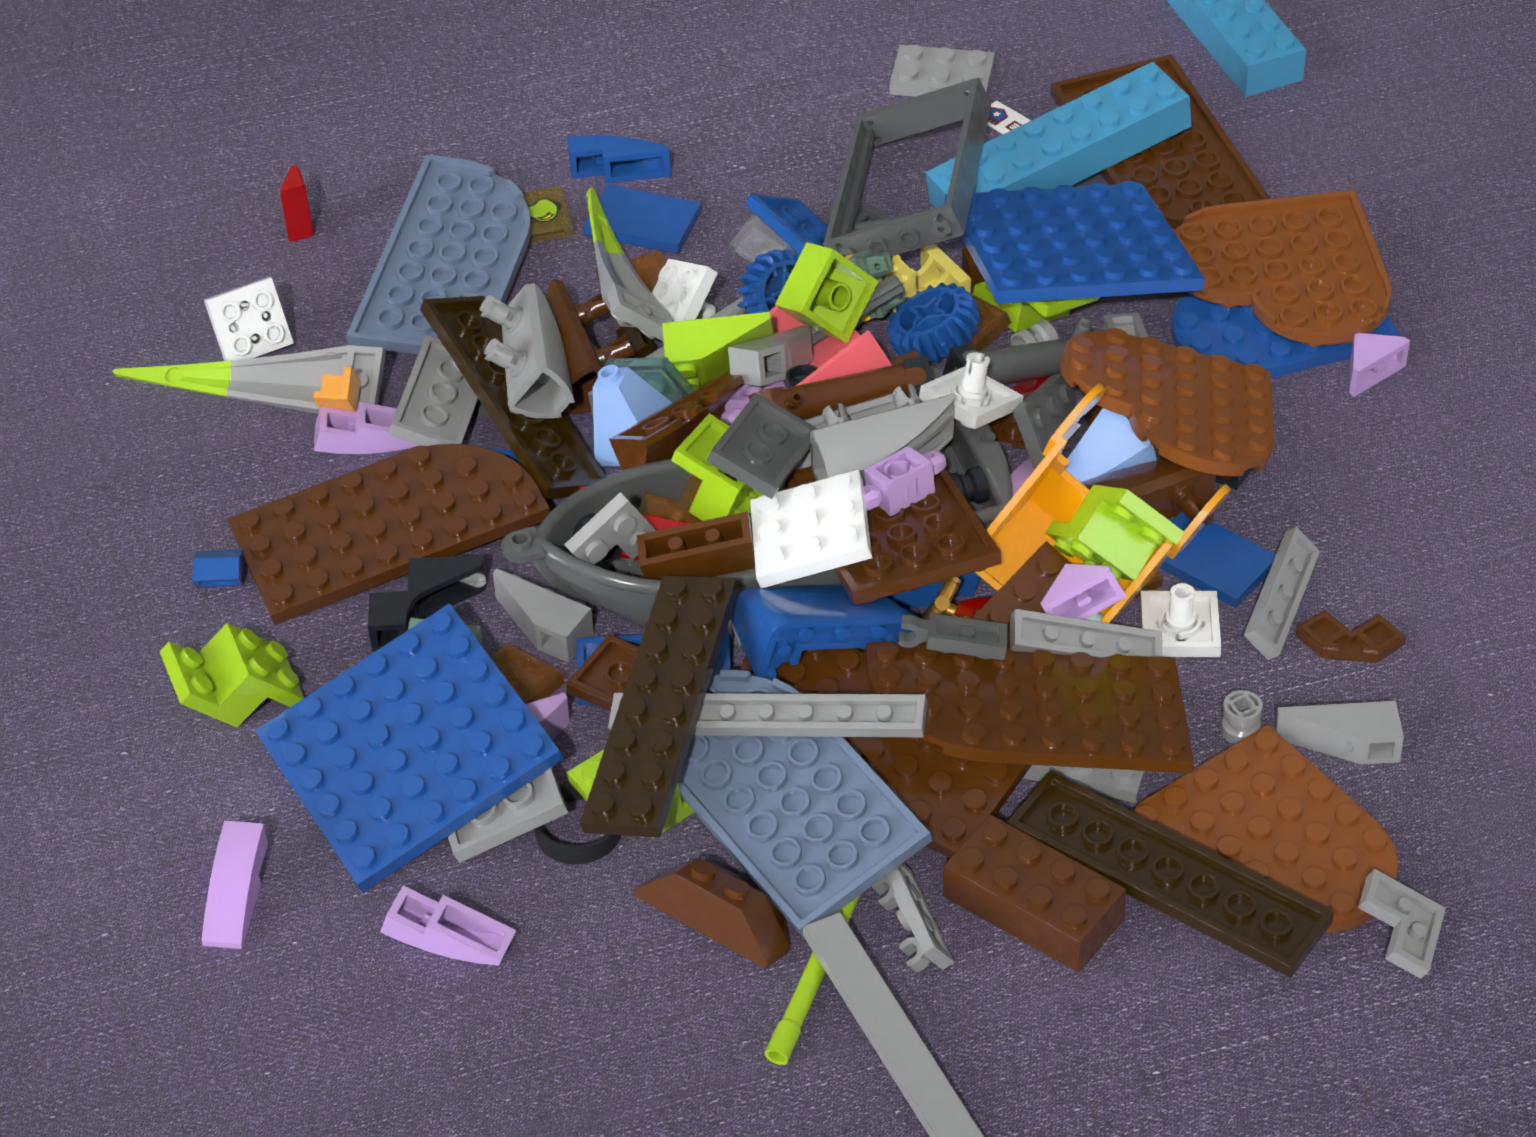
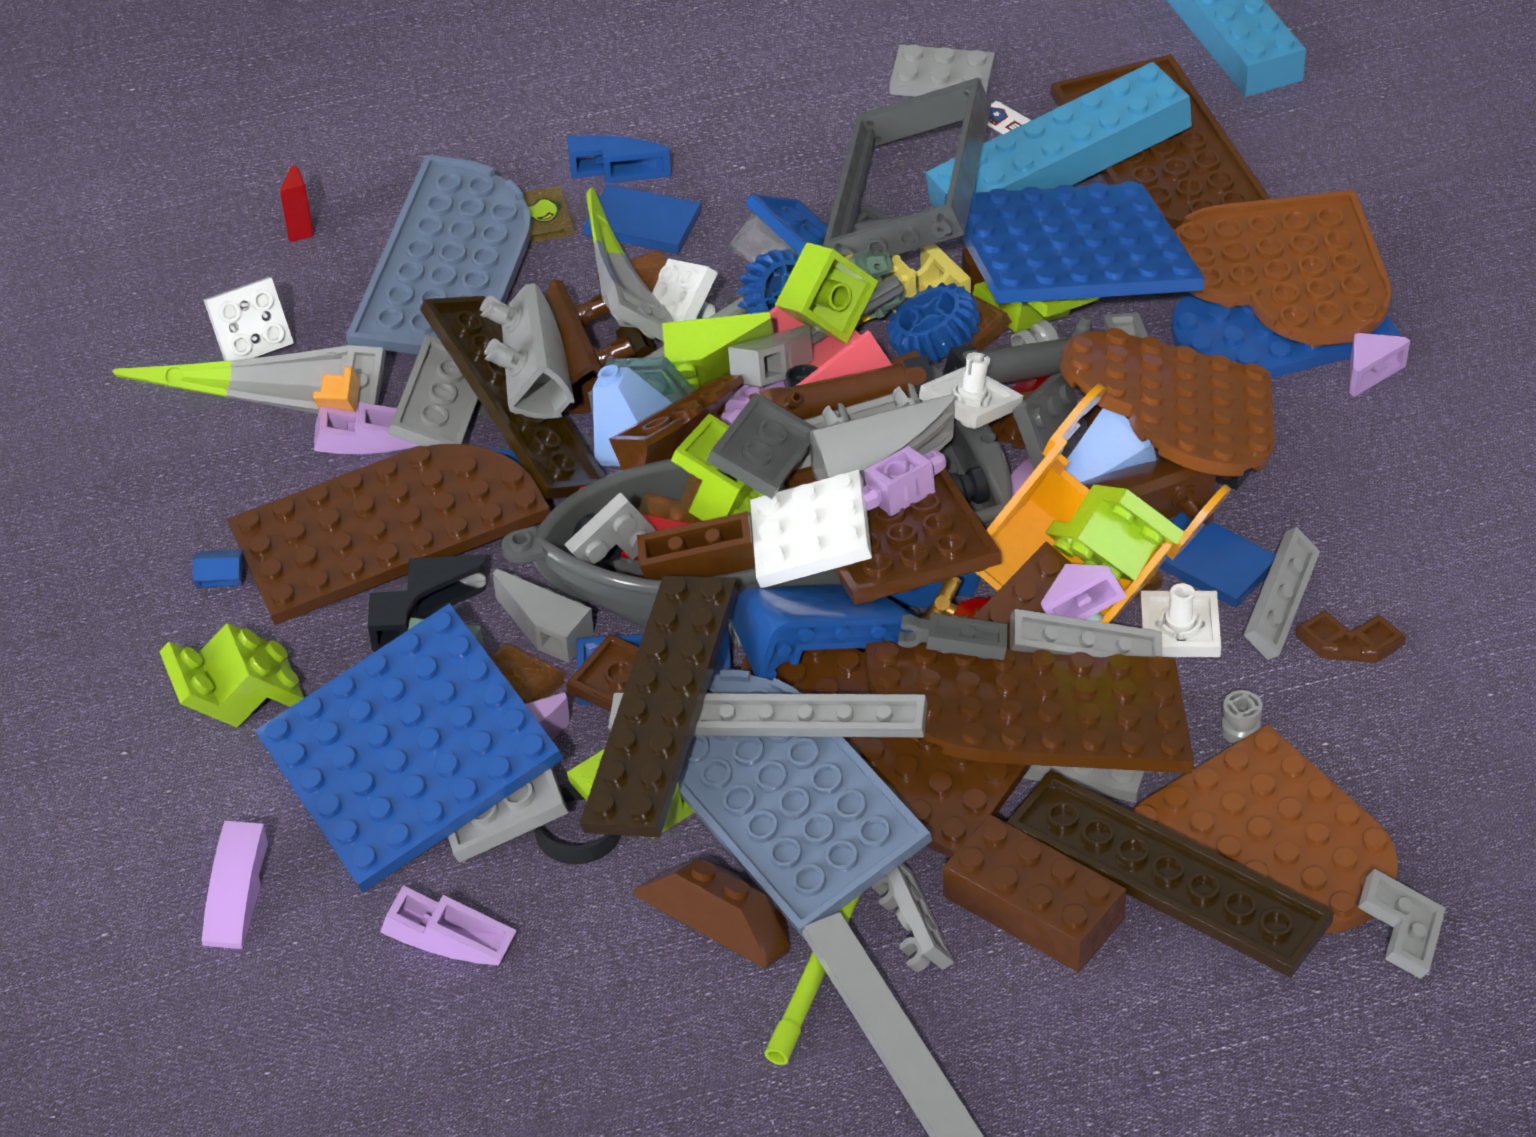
(1347, 731): light grey slope -> none

